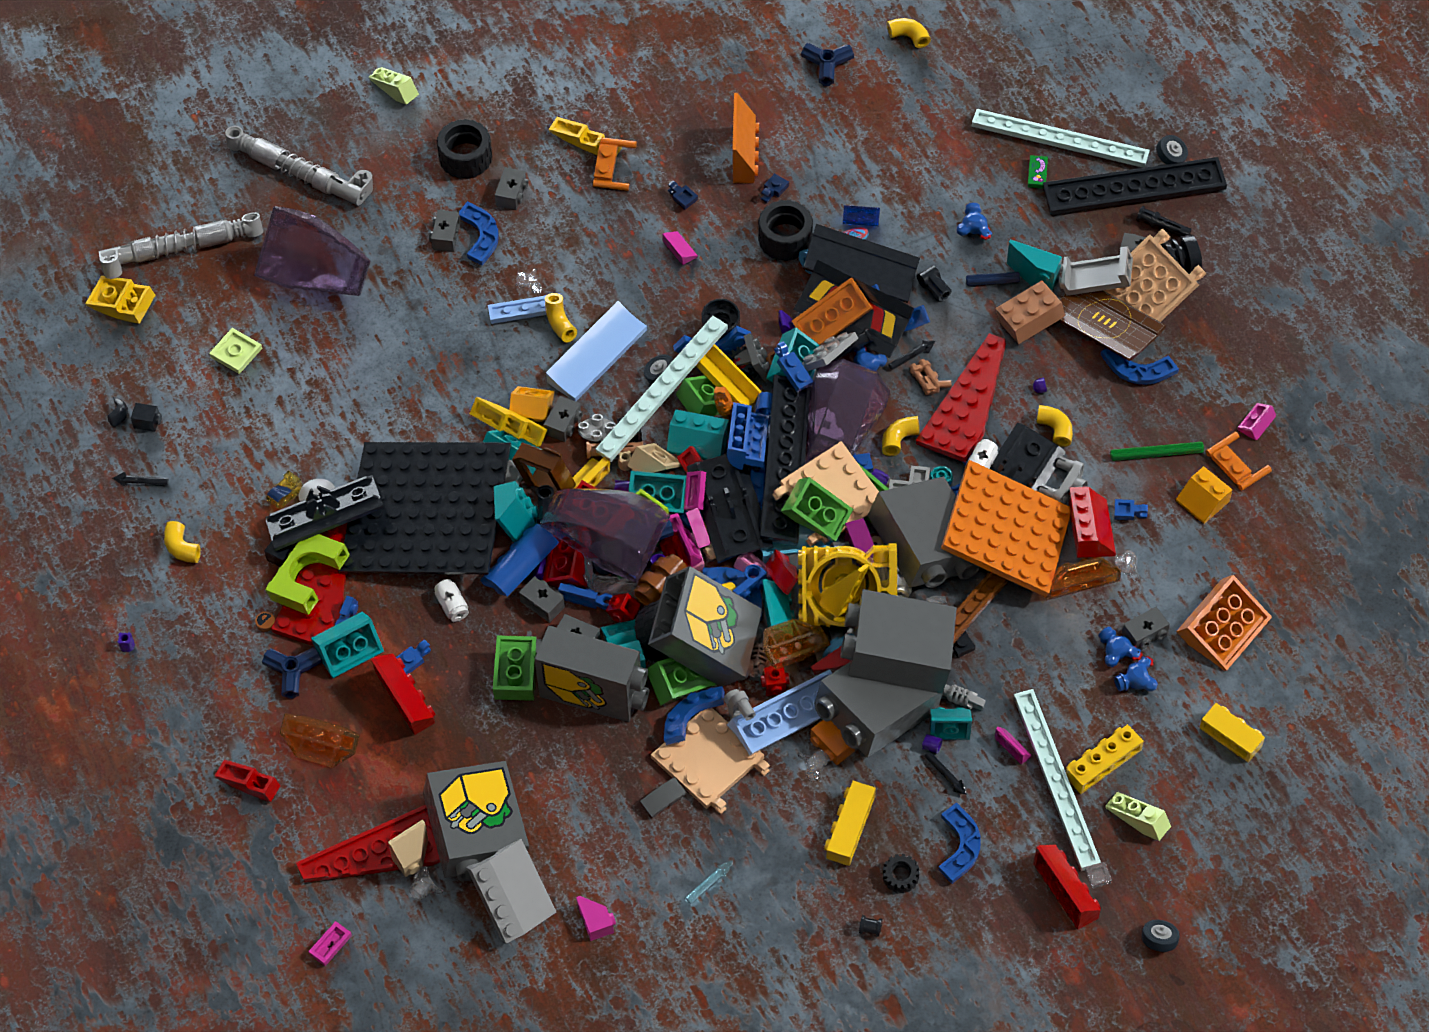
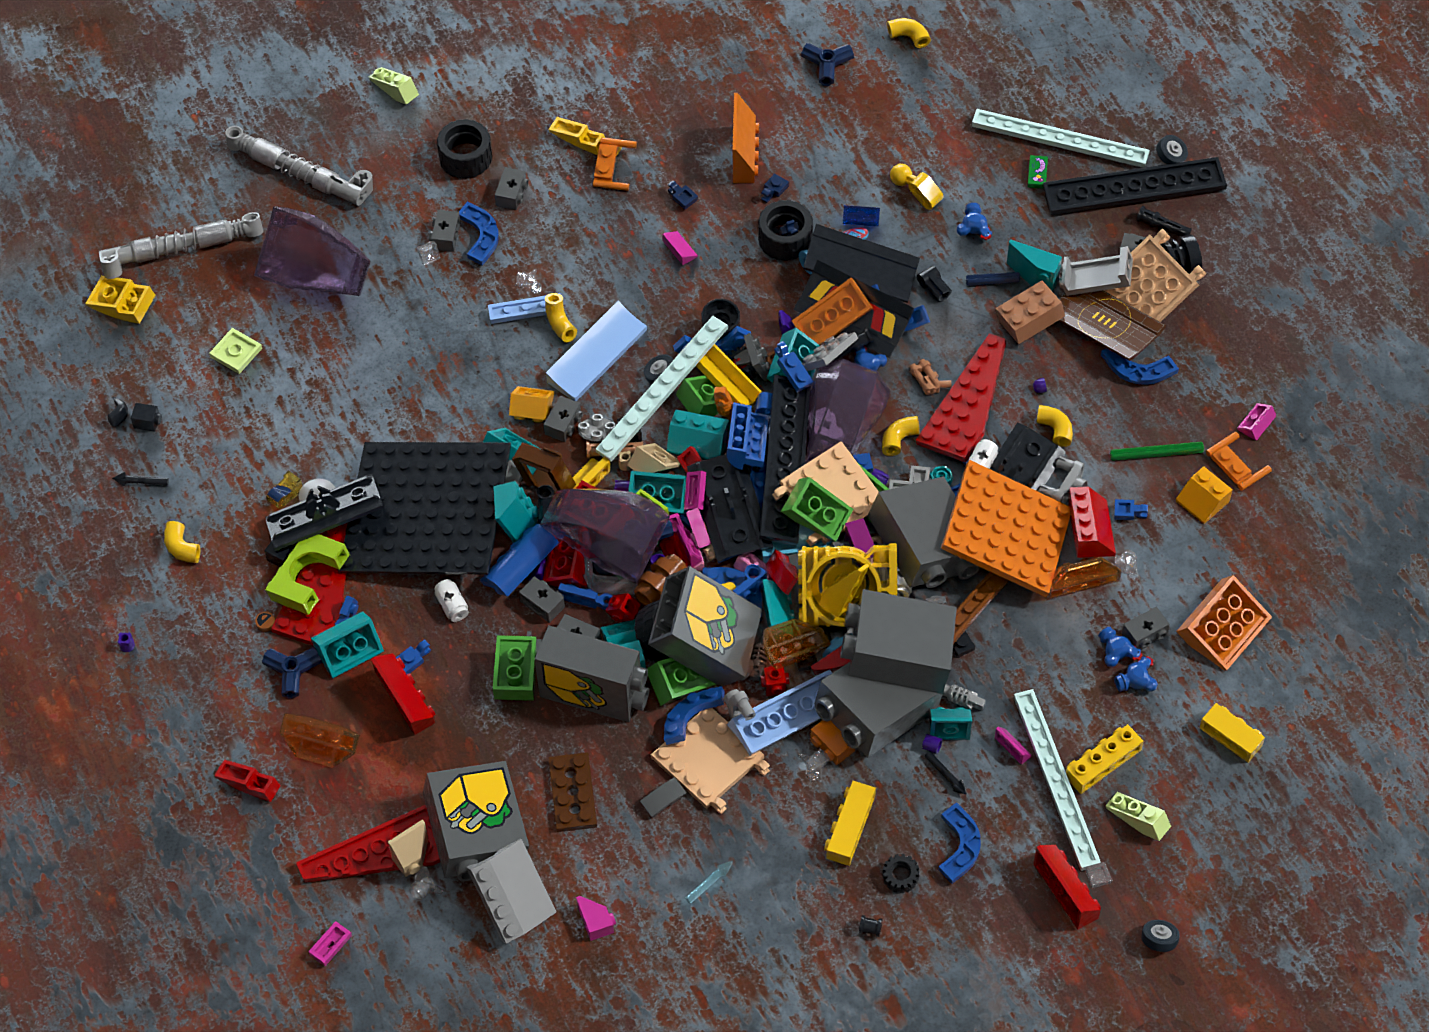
(428, 253): none -> clear plate
(507, 420): yellow slope -> none
(583, 799): none -> reddish brown plate
(789, 229): none -> dark blue plate
(921, 186): none -> yellow beam
(926, 346): black piece -> none

